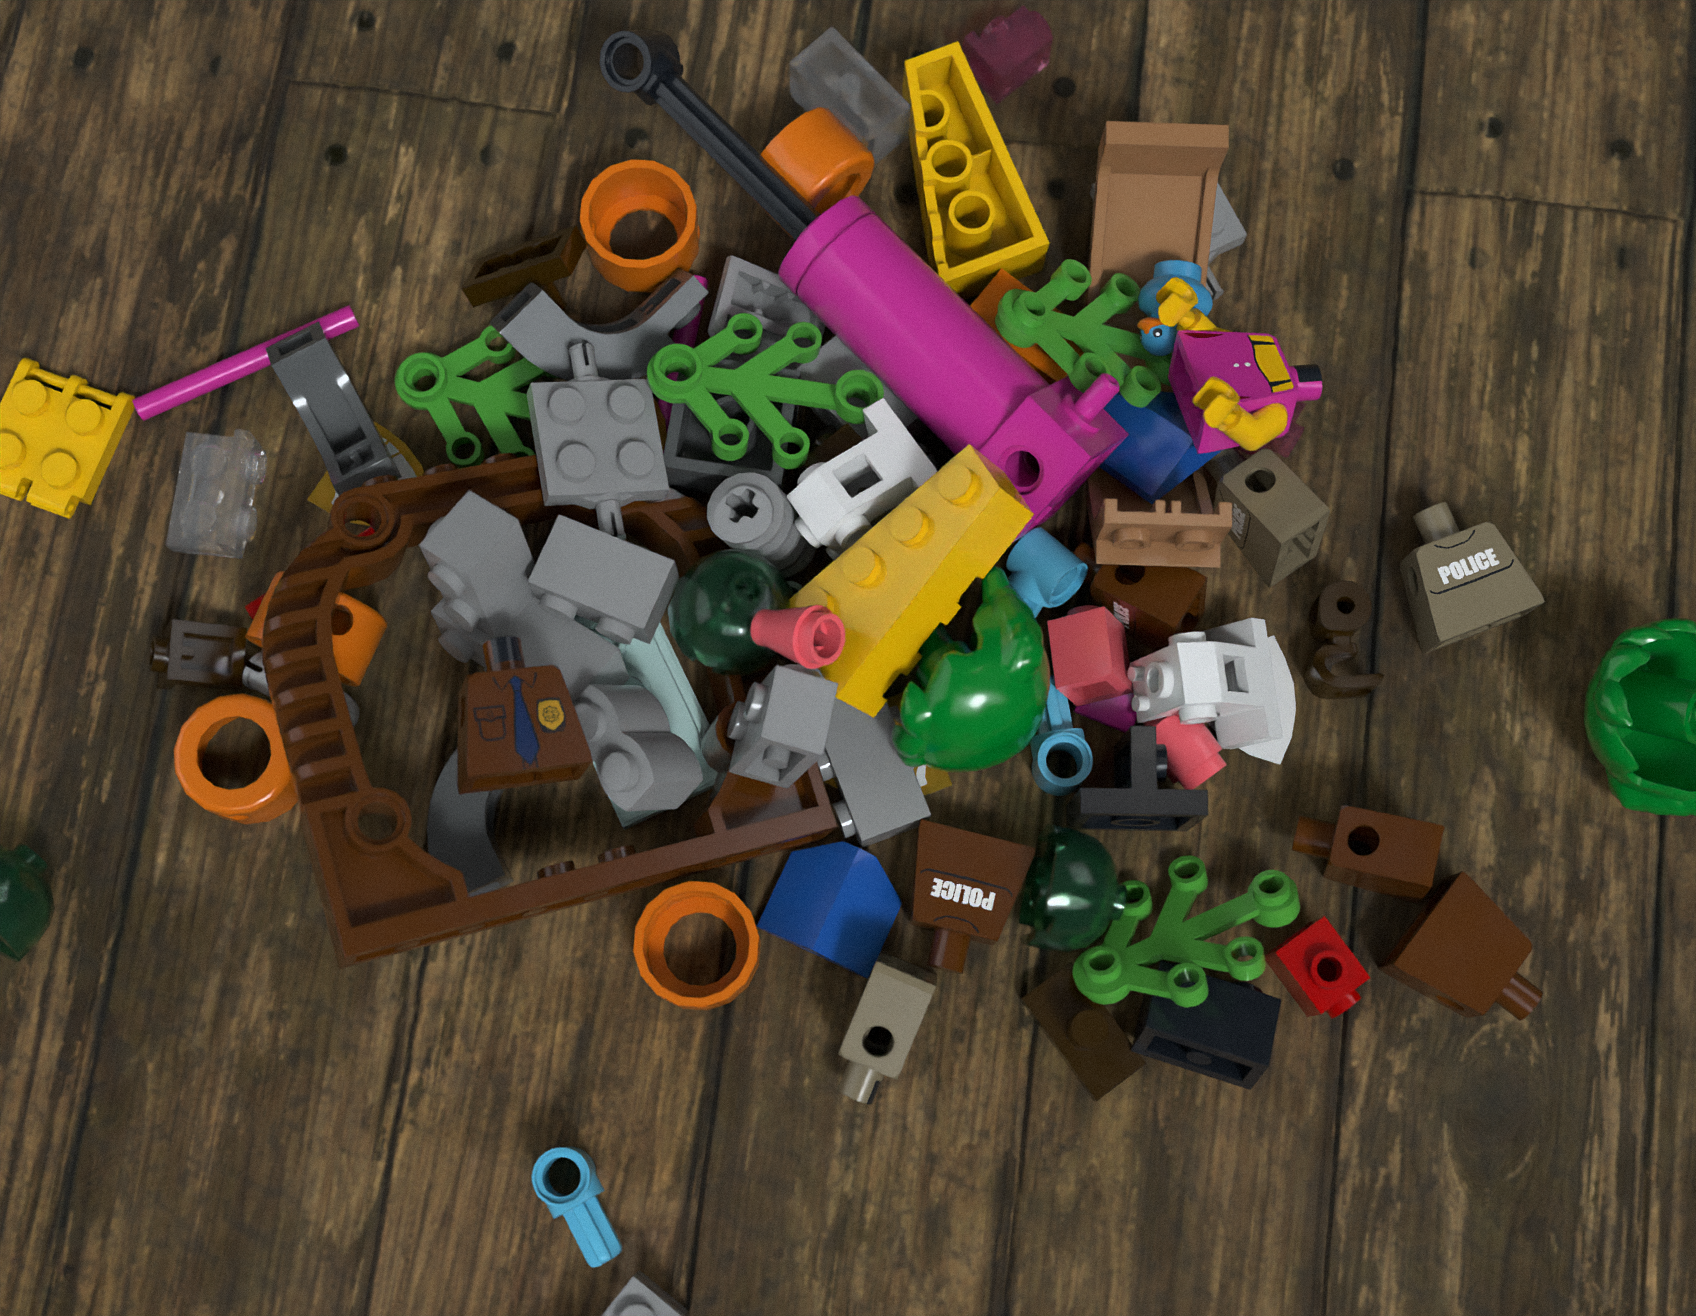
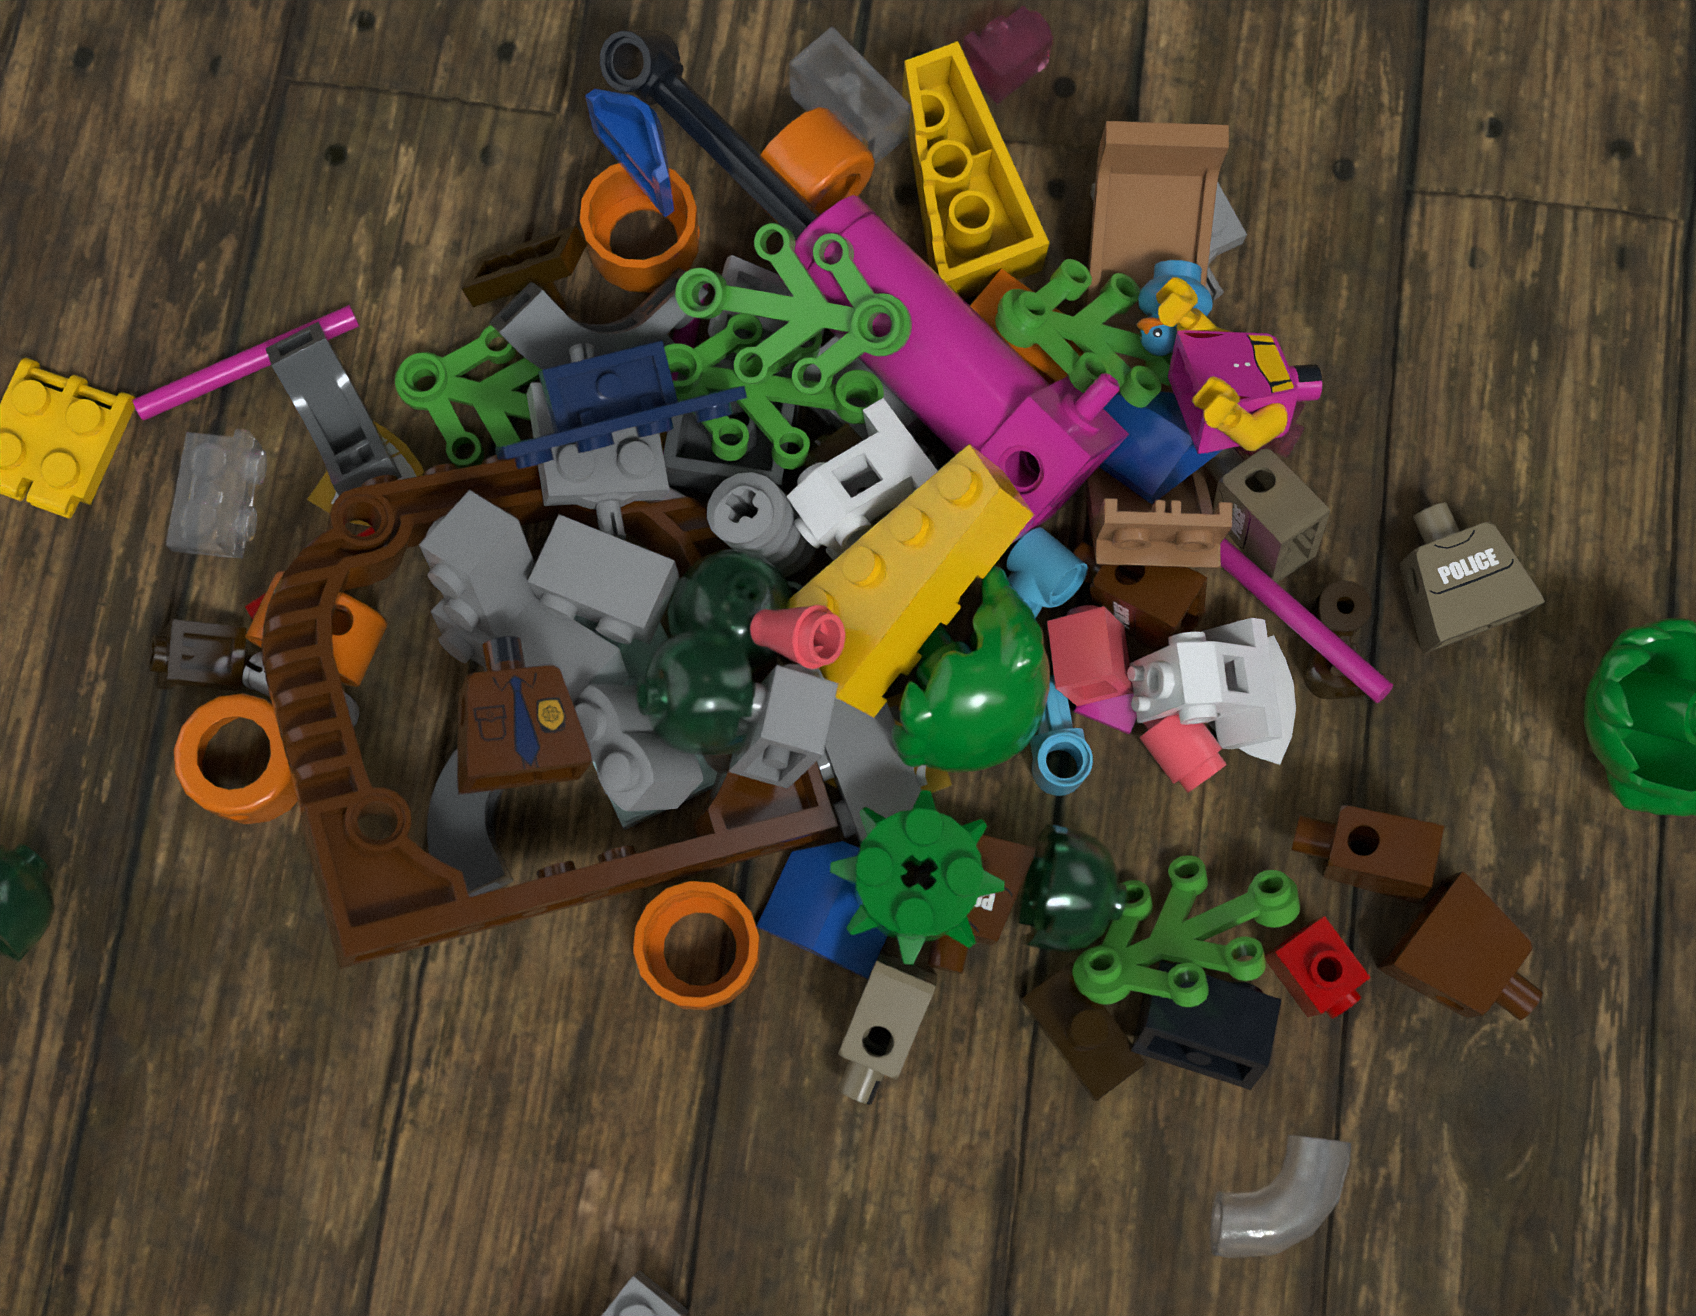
(581, 1208): medium azure axle -> none
(610, 395): none -> dark blue bracket
(635, 140): none -> blue slope
(697, 692): none -> clear green cylinder
(806, 311): none -> bright green plant
(915, 914): none -> green brick
(1135, 800): black bracket -> none
(1288, 1207): none -> clear cylinder
(1304, 623): none -> dark pink bar

